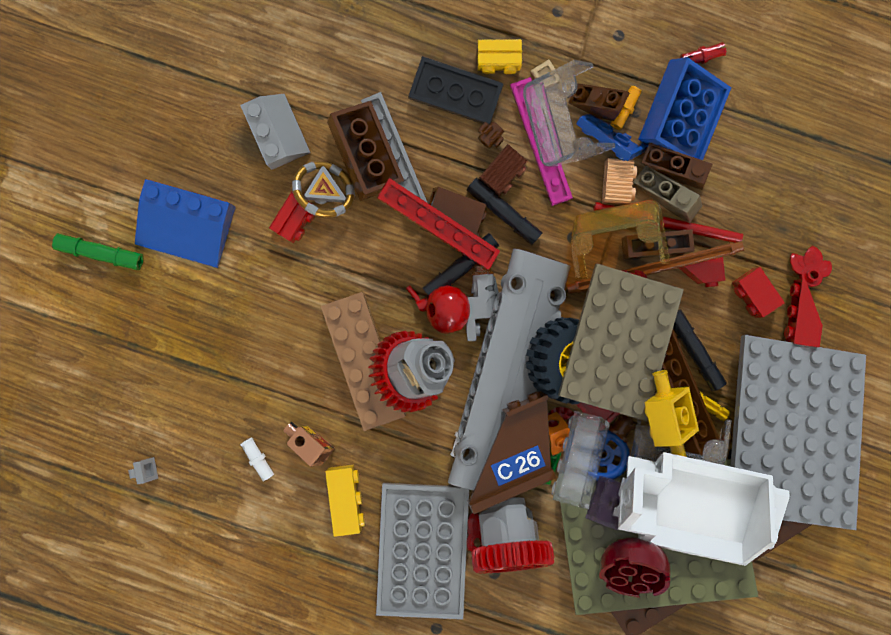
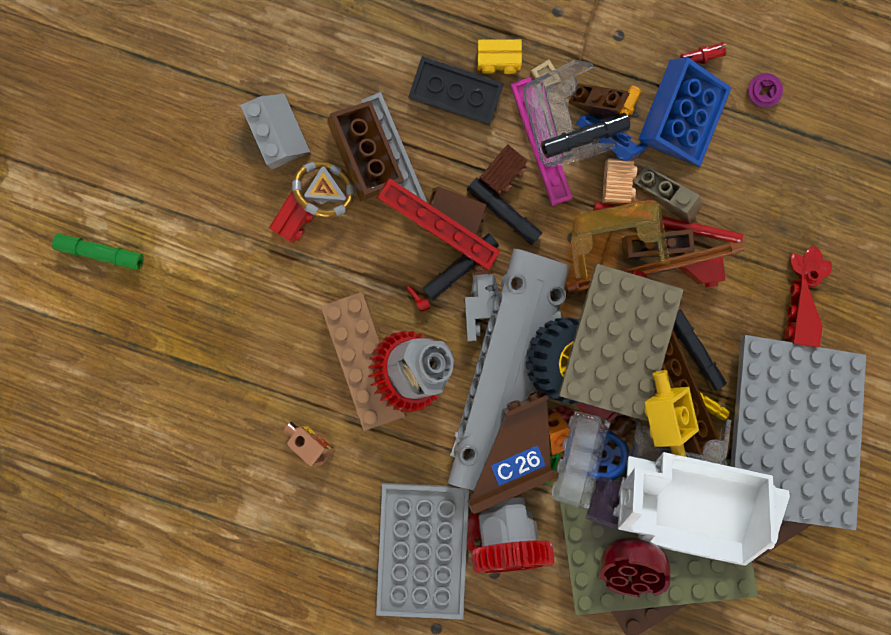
(144, 471): light grey tile -> none
(182, 223): blue slope -> none
(257, 459): white pin -> none
(344, 500): yellow brick -> none
(447, 309): red piece -> none
(491, 135): reddish brown gear -> none
(585, 135): none -> black piece
(677, 166): reddish brown slope -> none
(757, 293): red brick -> none
(774, 93): none -> magenta gear

